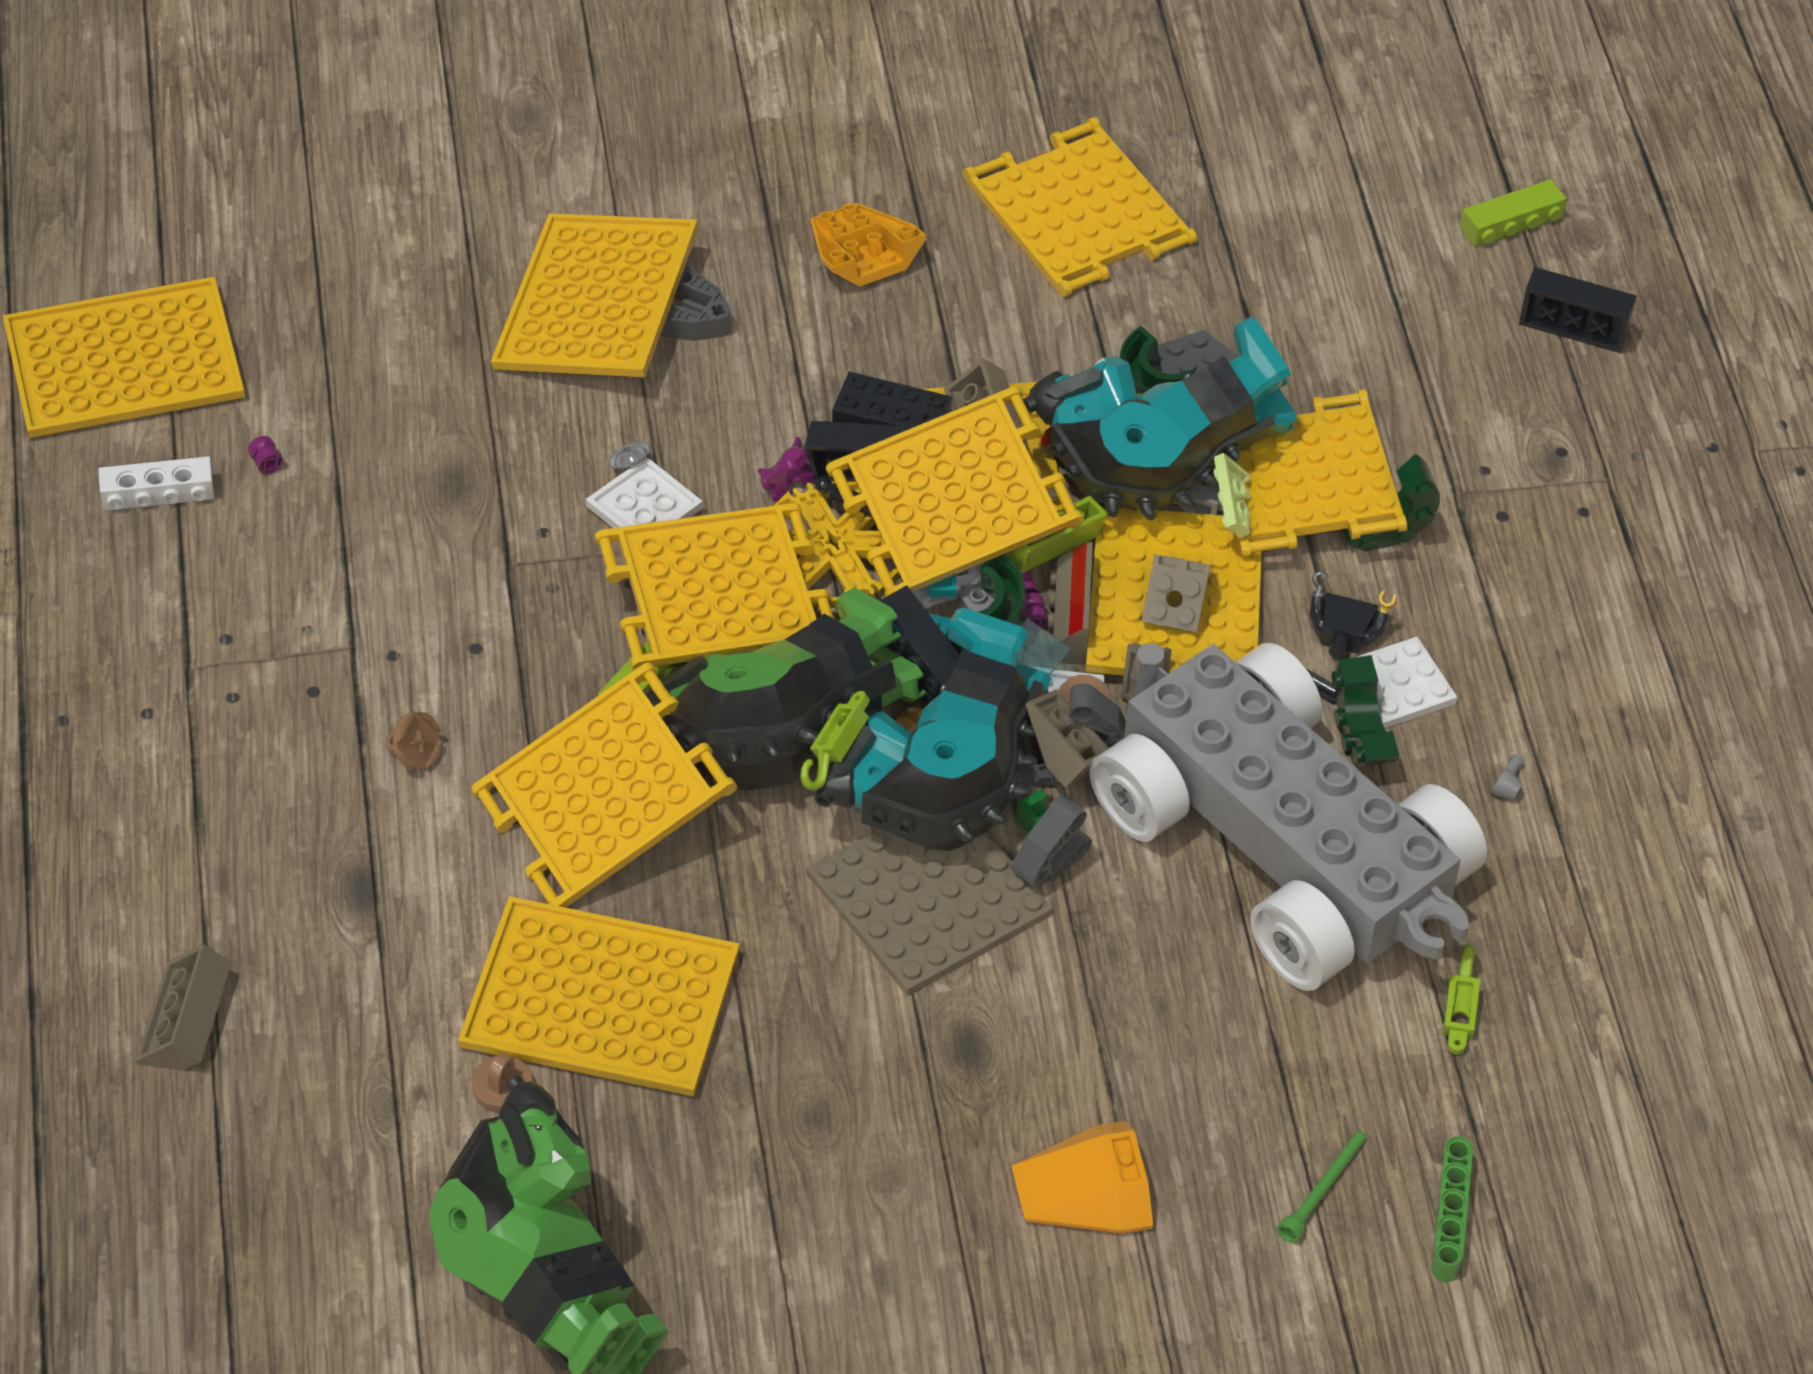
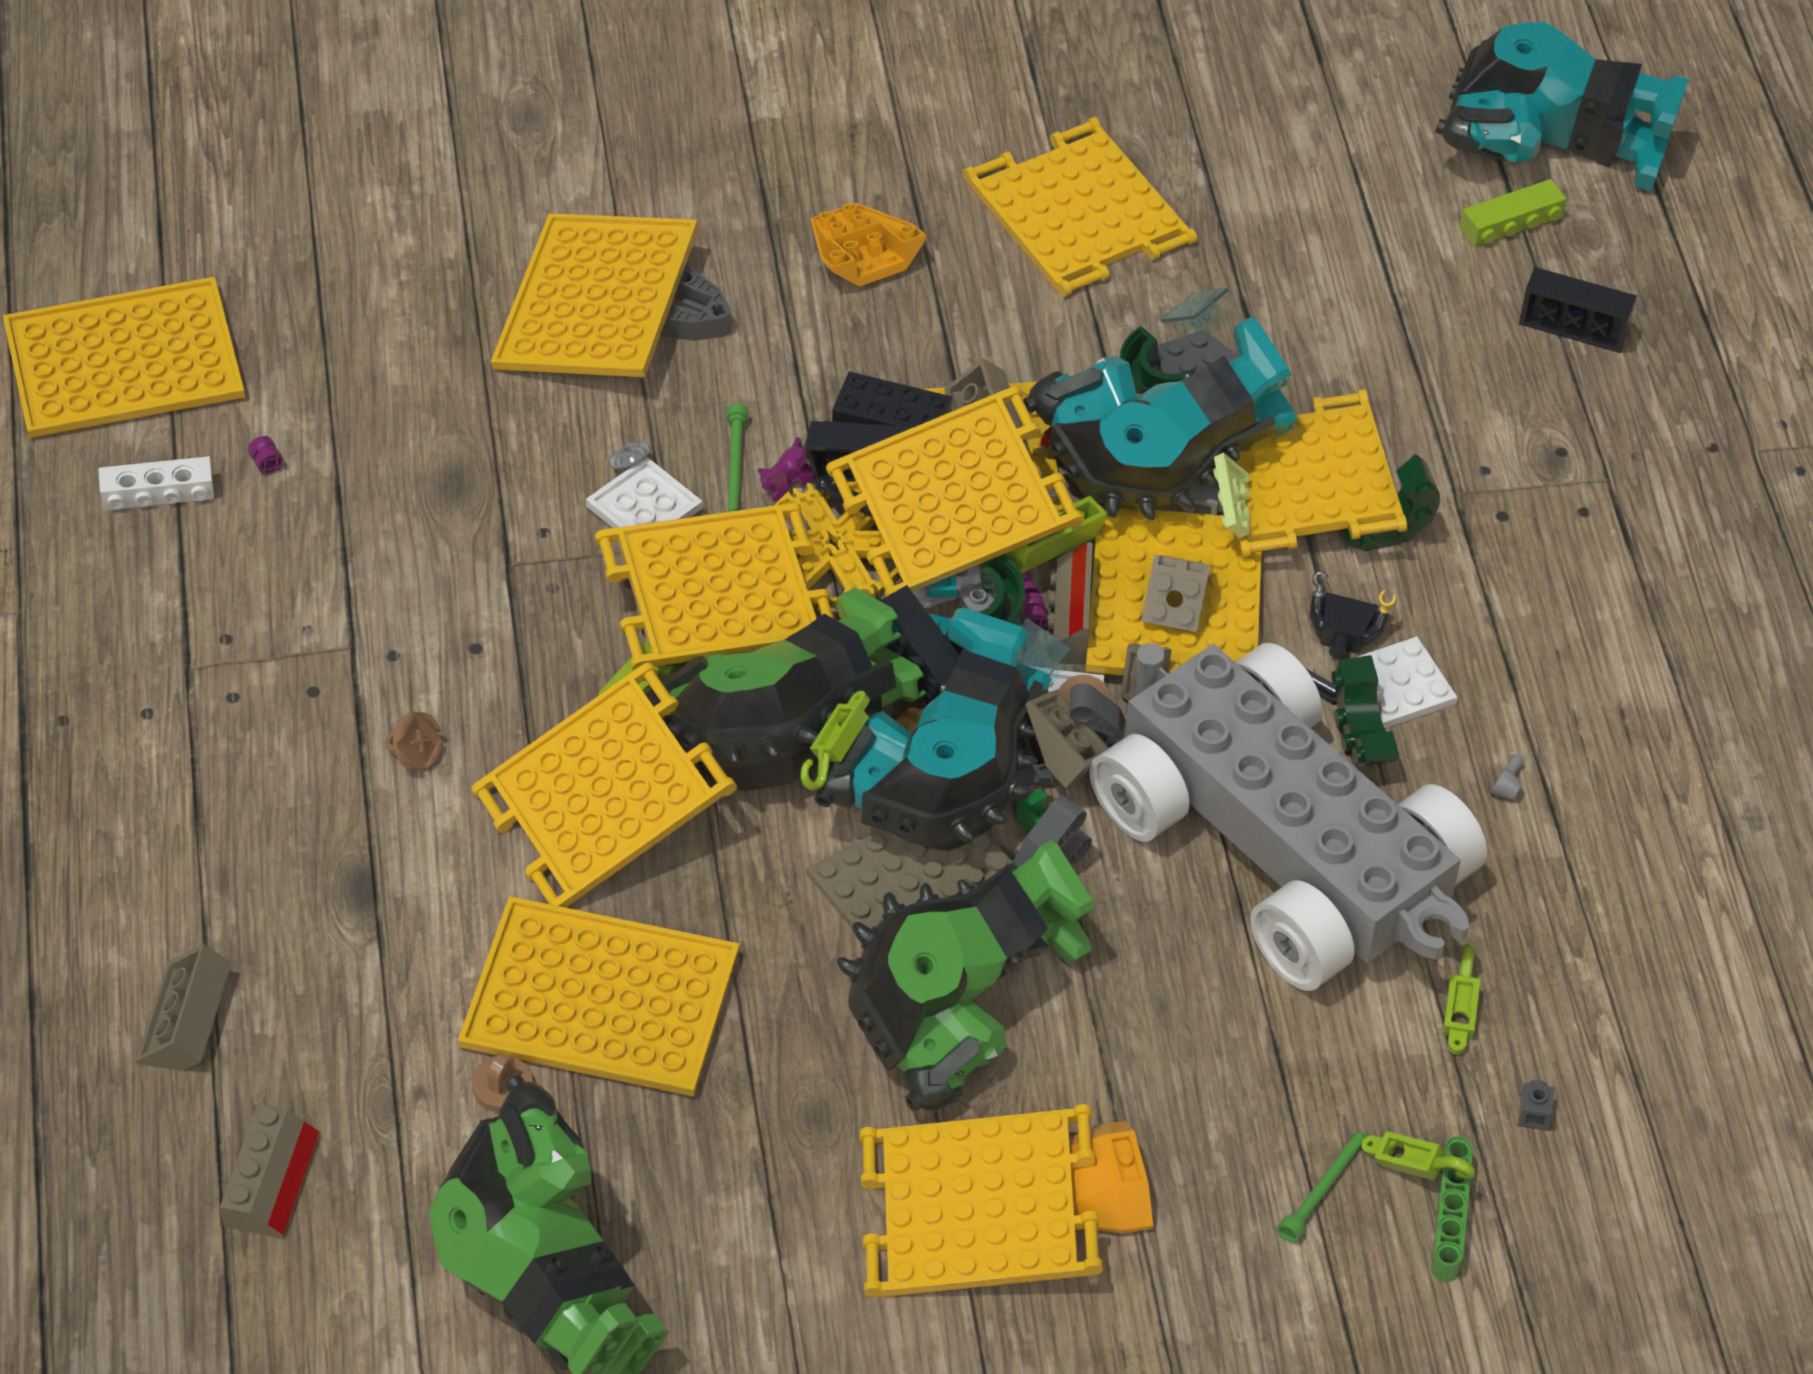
(269, 1172): none -> dark tan slope
(737, 418): none -> bright green piece
(941, 954): none -> piece
(979, 1202): none -> yellow plate
(1194, 307): none -> clear light blue piece
(1419, 1158): none -> lime piece
(1536, 1100): none -> dark grey brick
(1543, 88): none -> piece

